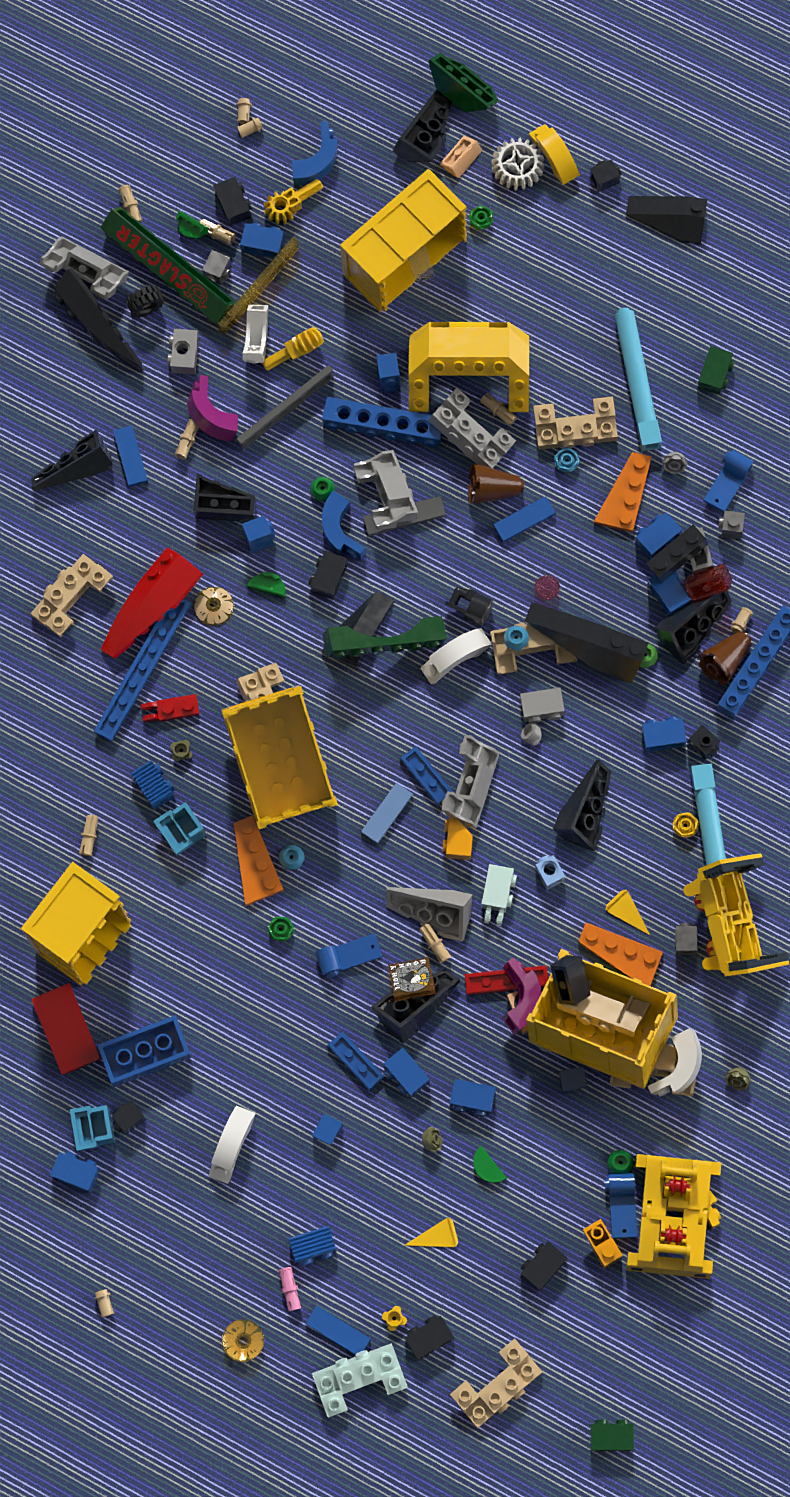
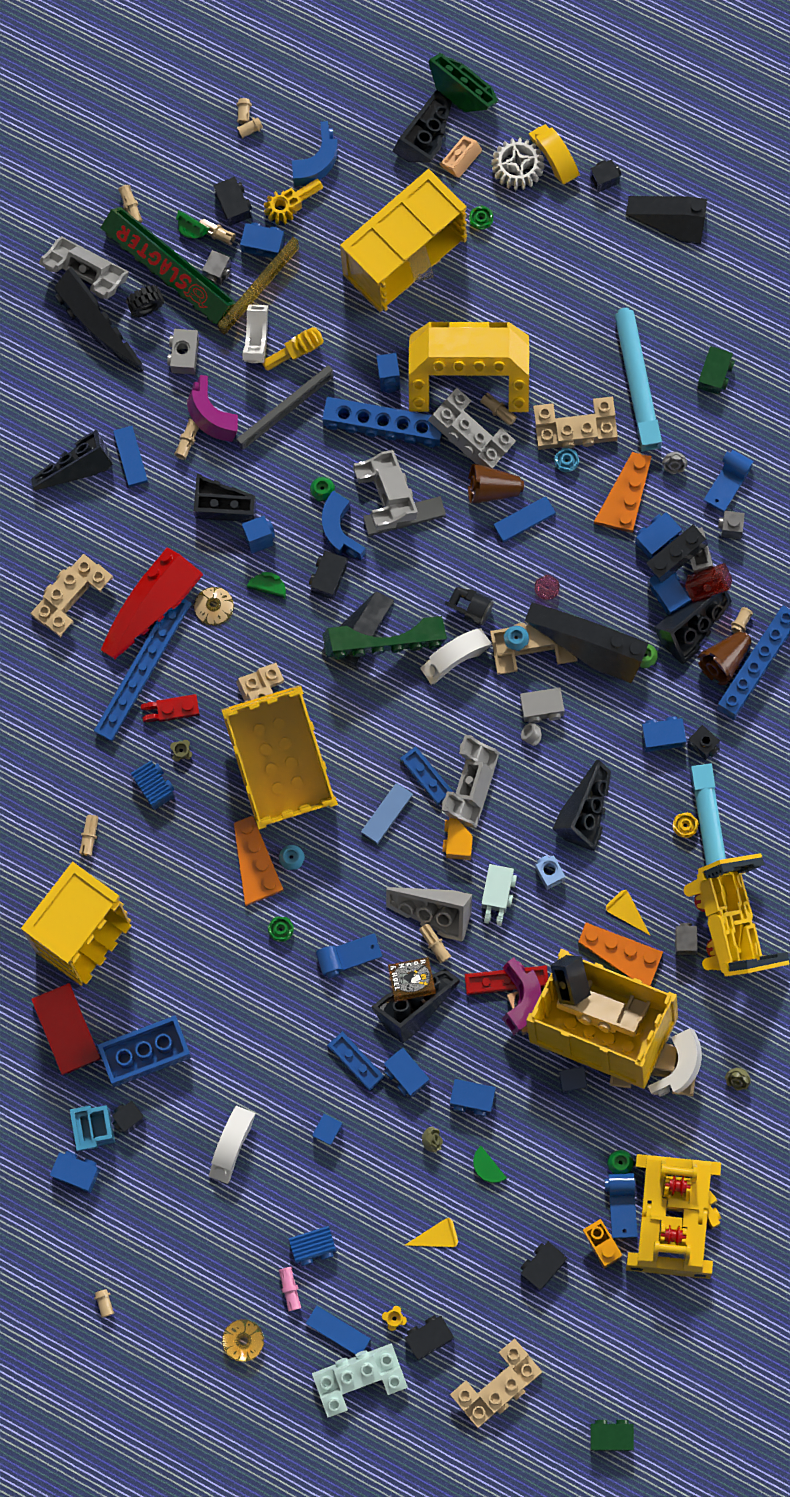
(180, 828): dark azure plate -> none

